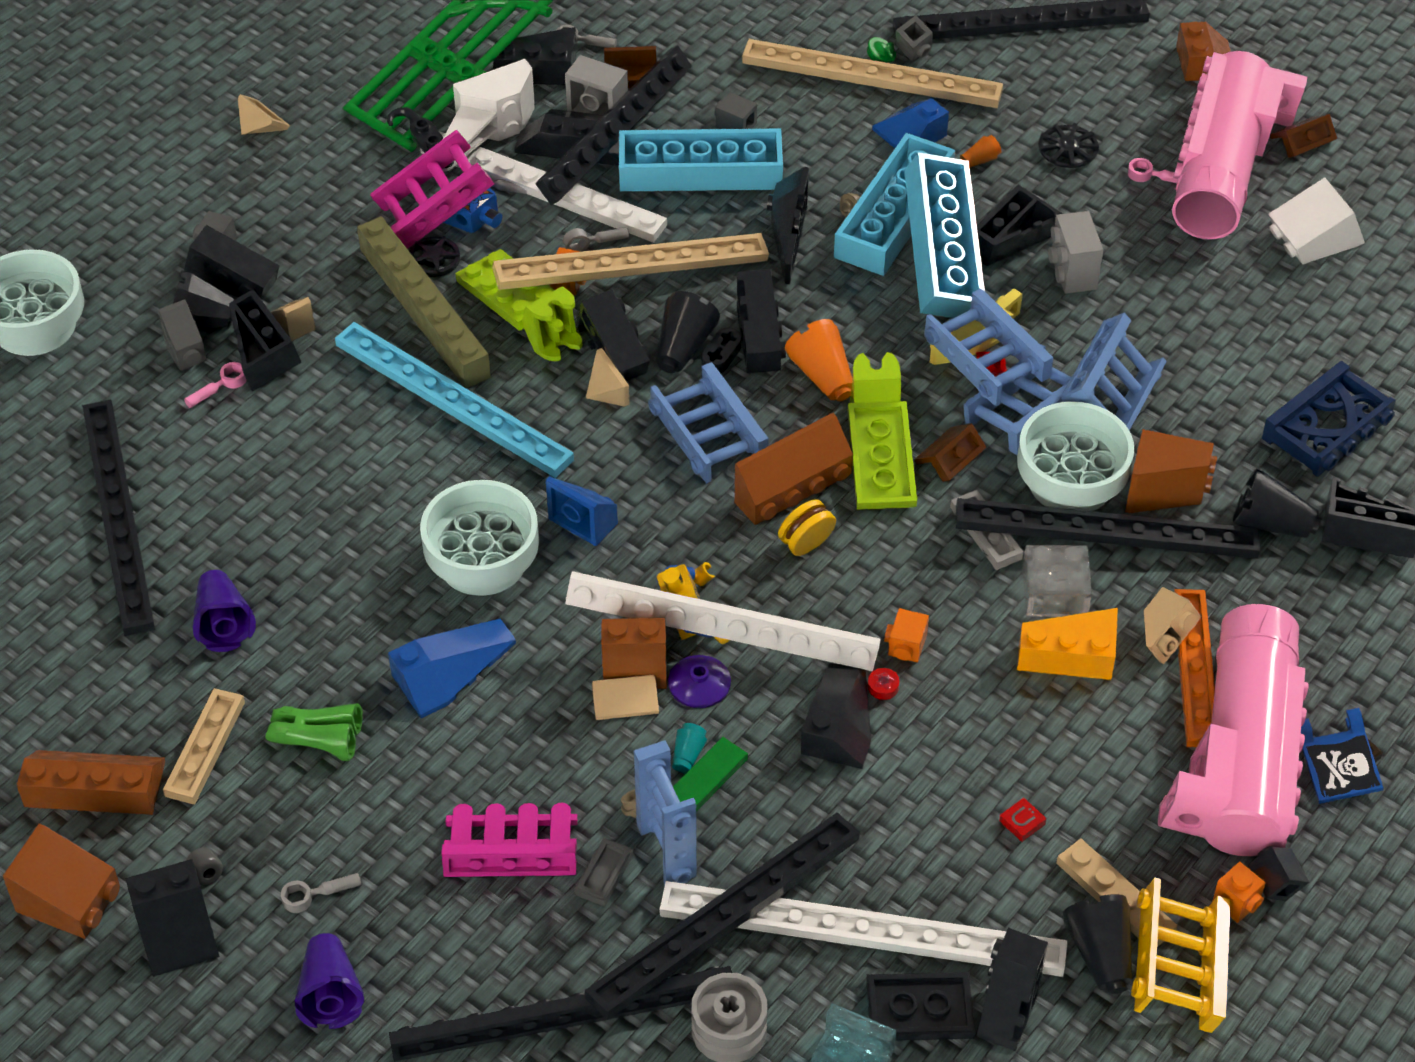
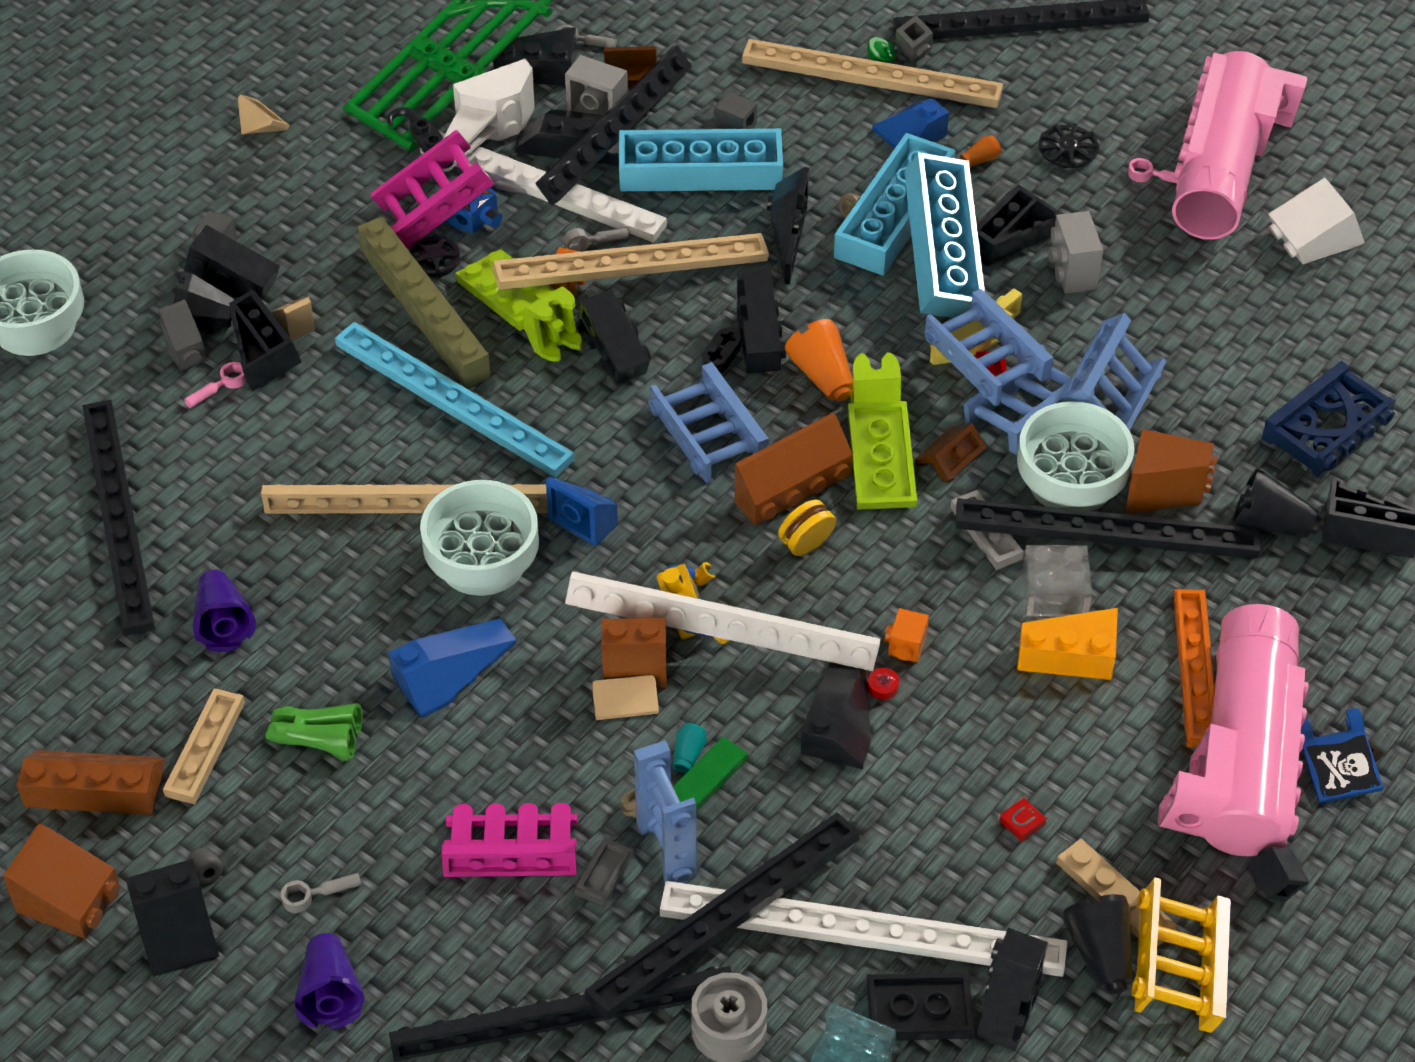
(368, 498): none -> tan plate
(607, 382): tan slope -> none
(684, 329): black cone -> none
(699, 690): dark purple dish -> none
(1168, 622): tan slope -> none
(1194, 44): dark orange slope -> none
(1242, 889): orange brick -> none
(1306, 134): reddish brown panel -> none

